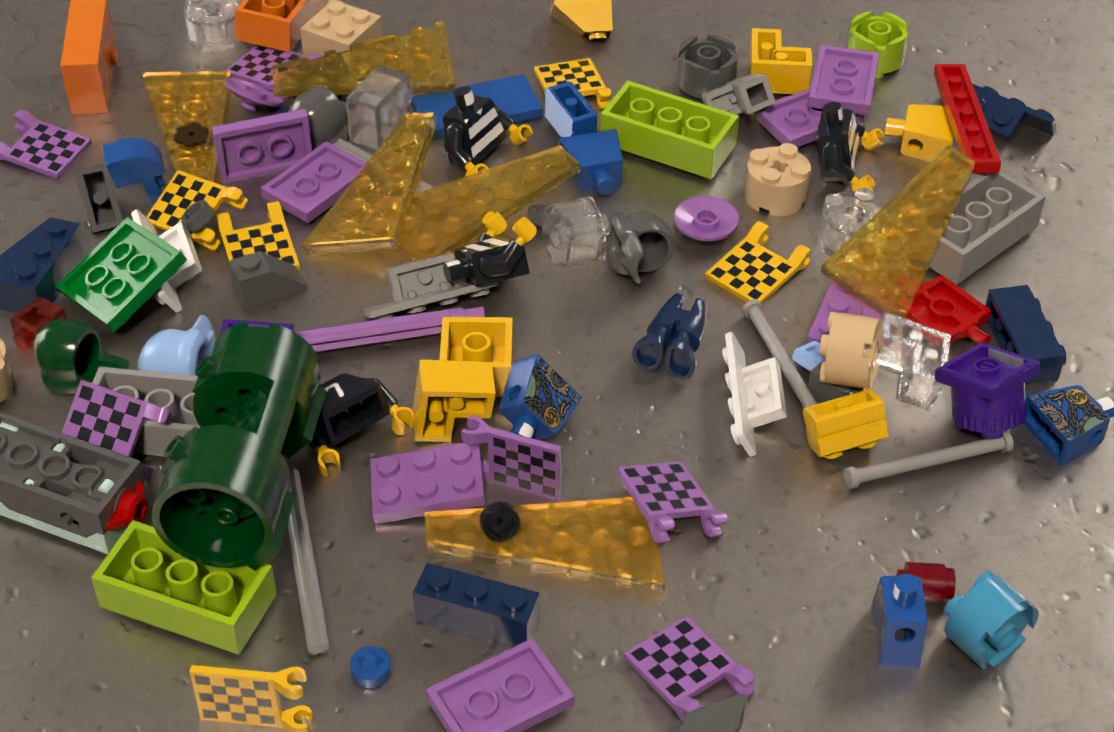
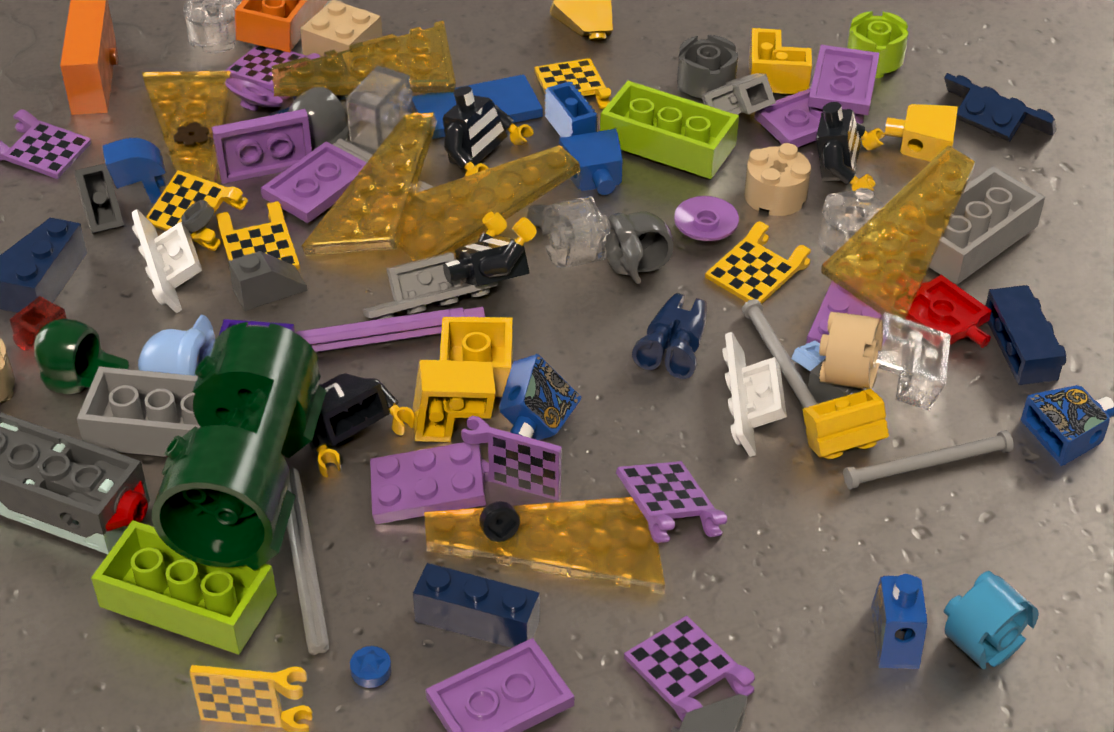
(111, 419): medium lavender flag -> none
(121, 273): green plate -> none
(936, 579): dark red brick -> none
(967, 117): red plate -> none
(988, 388): dark purple piece -> none

